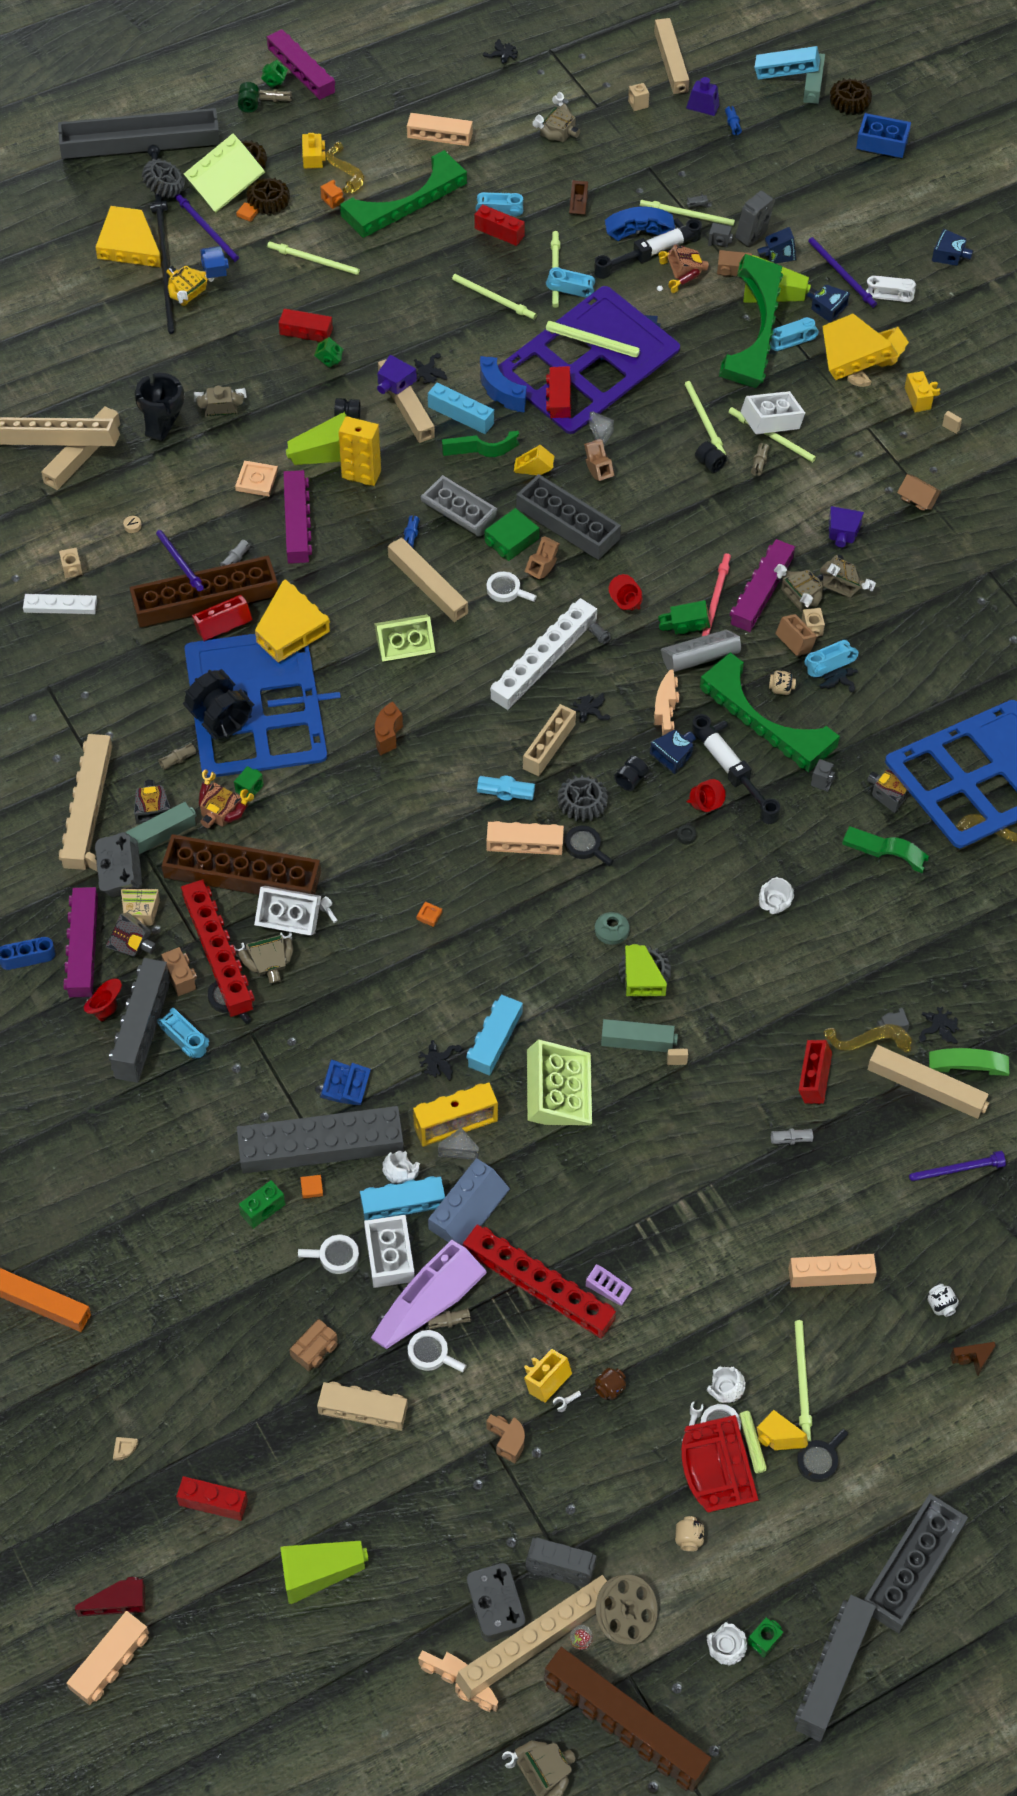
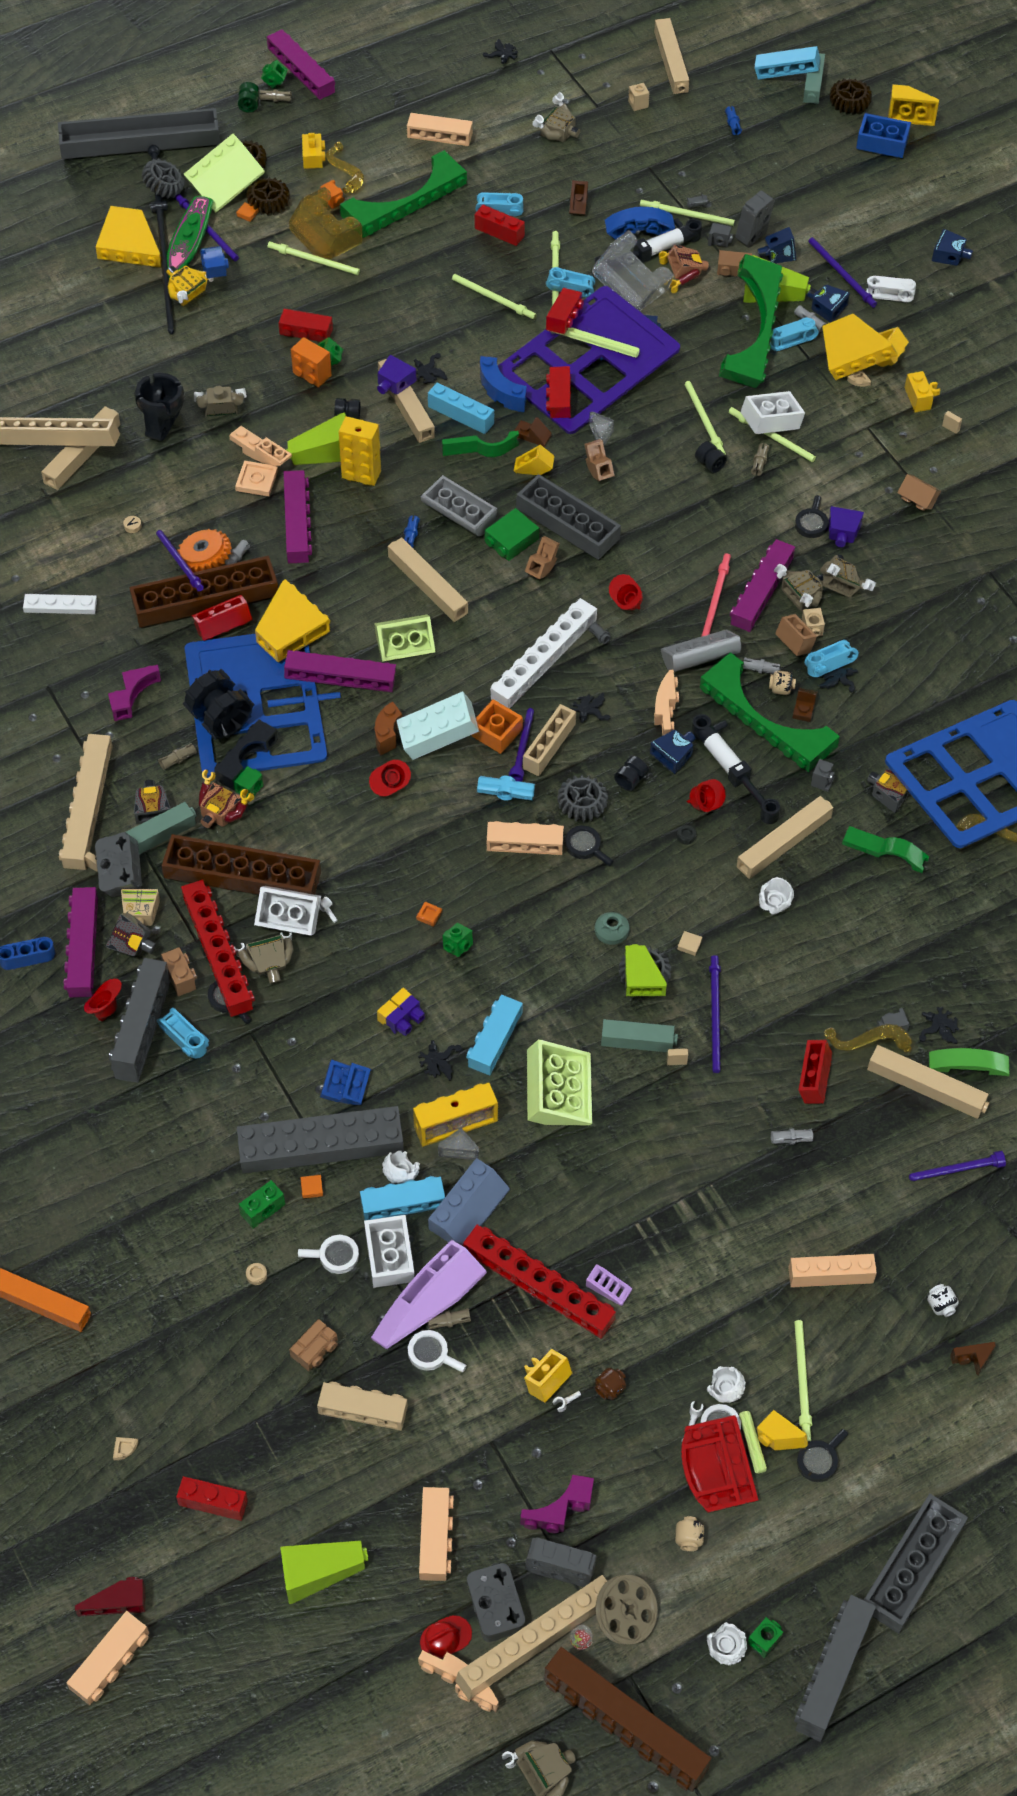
(70, 562): tan brick -> none
(134, 683): none -> magenta arch
(189, 232): none -> green piece
(205, 550): none -> orange gear
(256, 1274): none -> tan tile
(257, 739): none -> black arch
(258, 449): none -> light nougat slope
(311, 362): none -> orange brick
(321, 230): none -> clear yellow windscreen
(340, 671): none -> magenta brick
(389, 777): none -> red piece
(400, 1011): none -> dark purple hips
(434, 1534): none -> light nougat brick
(437, 725): none -> light aqua brick
(446, 1635): none -> red piece
(457, 939): none -> green brick
(498, 726): none -> orange brick
(506, 587): white piece -> none
(512, 1436): medium nougat brick -> none
(517, 770): none -> dark purple piece
(534, 433): none -> reddish brown slope
(554, 1515): none -> magenta arch
(564, 311): none -> red brick
(628, 275): none -> clear windscreen
(686, 618): green brick -> none
(689, 943): none -> tan tile
(704, 97): dark purple torso -> none
(715, 969): none -> dark purple bar
(760, 665): none -> light grey pin
(784, 837): none -> tan brick
(803, 313): none -> light grey pin
(804, 704): none -> reddish brown slope
(811, 521): none -> black piece
(912, 106): none -> yellow slope

